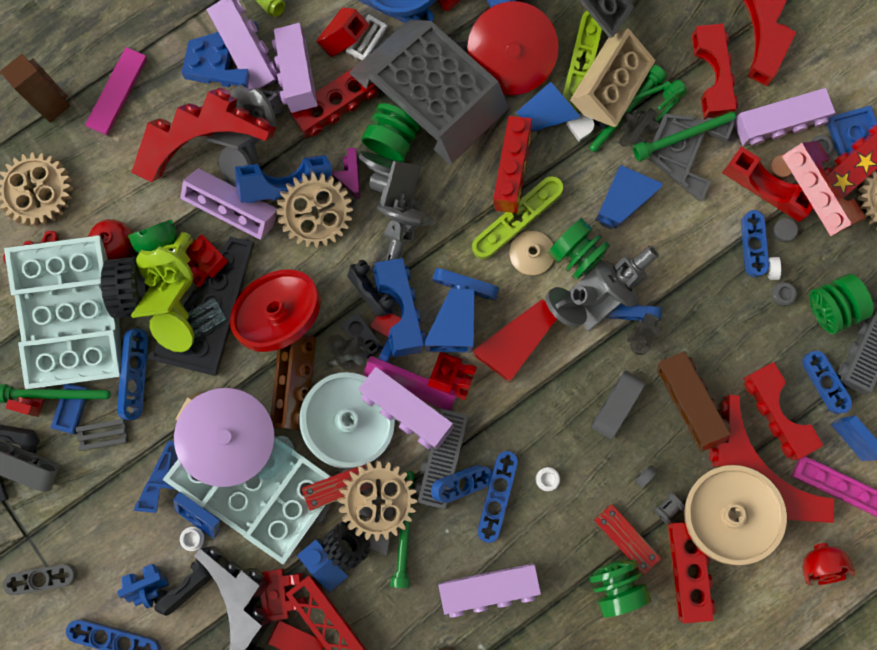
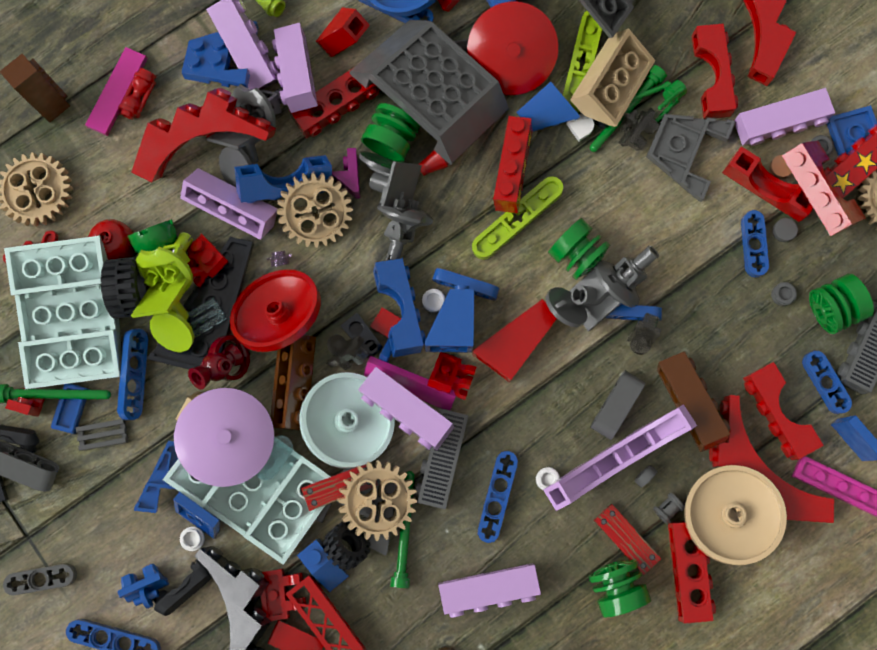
(142, 83): none -> red piece
(218, 365): none -> dark red piece
(279, 258): none -> clear purple plate
(358, 54): white tile -> none
(380, 305): black piece -> none
(433, 163): none -> red cone
(433, 300): none -> white tile
(452, 481): blue beam -> none
(526, 262): tan dish -> none
(619, 456): none -> lavender arch
(625, 196): blue slope -> none
(644, 150): green piece -> none
(774, 270): white tile -> none
(826, 565): red cylinder -> none

